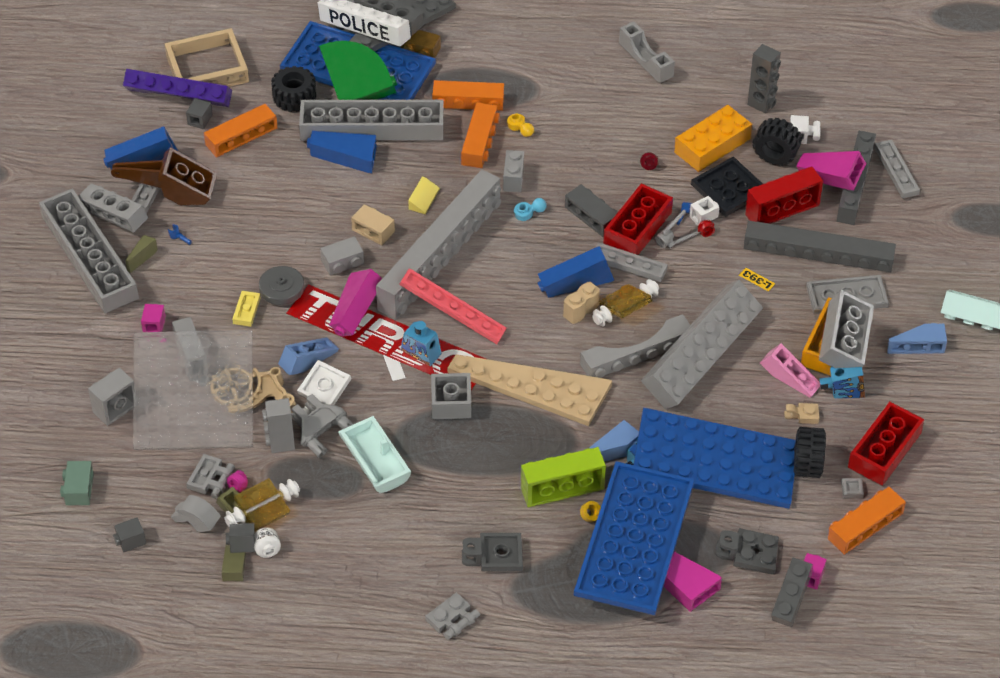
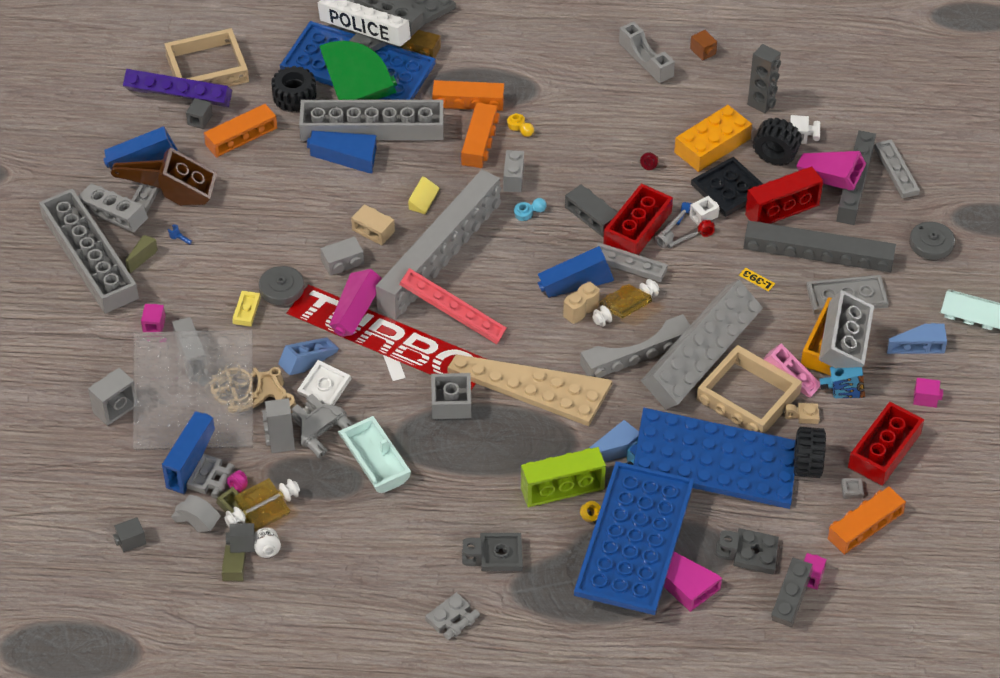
(78, 483): sand green brick -> none
(187, 451): none -> blue slope
(421, 343): dark azure torso -> none
(703, 45): none -> dark orange brick
(763, 370): none -> tan window
(927, 392): none -> dark pink brick
(932, 240): none -> dark grey wheel

